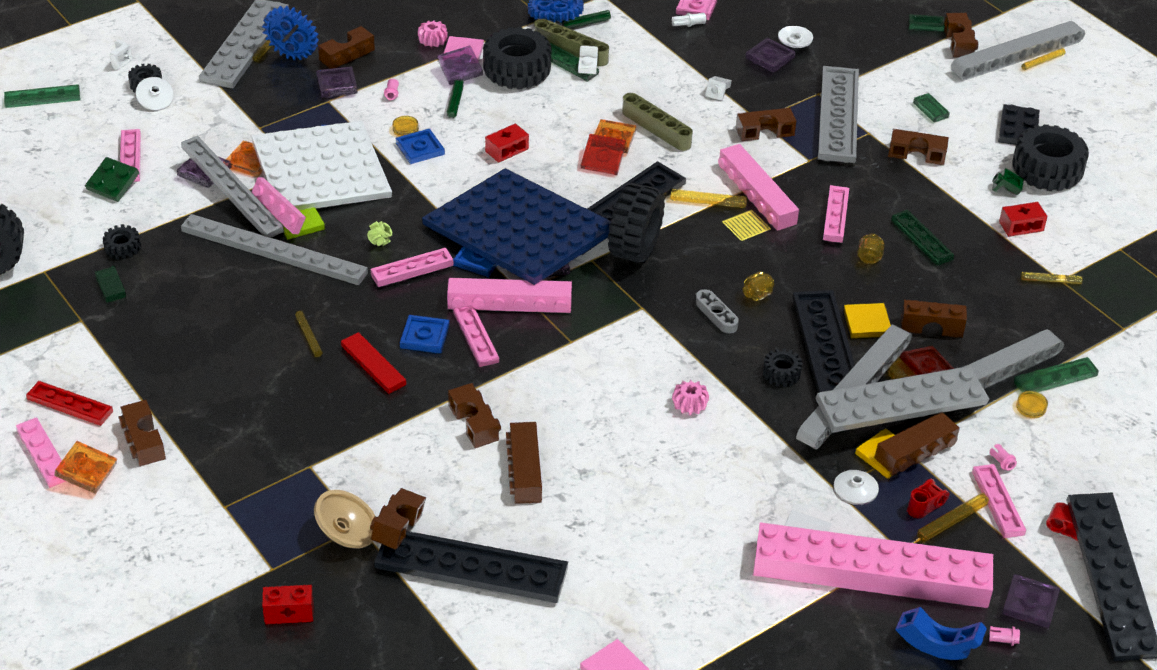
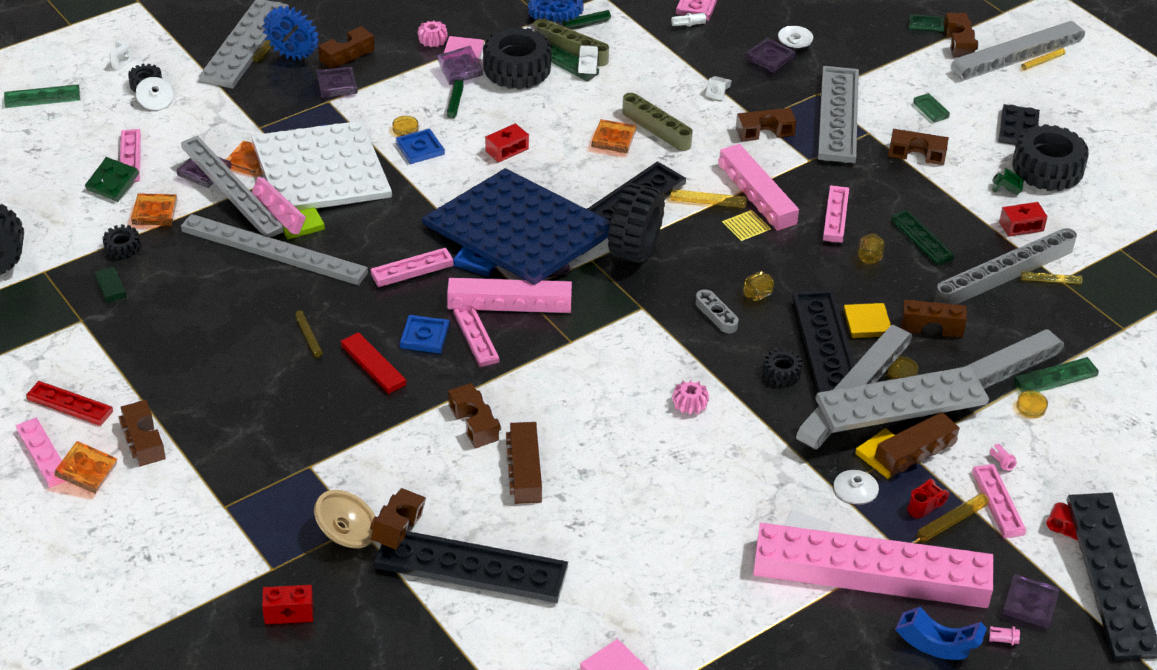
(154, 209): none -> clear orange plate
(379, 233): yellowish green gear -> none
(391, 91): bright pink pin -> none
(603, 154): clear red tile -> none
(925, 361): clear red tile -> none
(1006, 267): none -> light grey beam

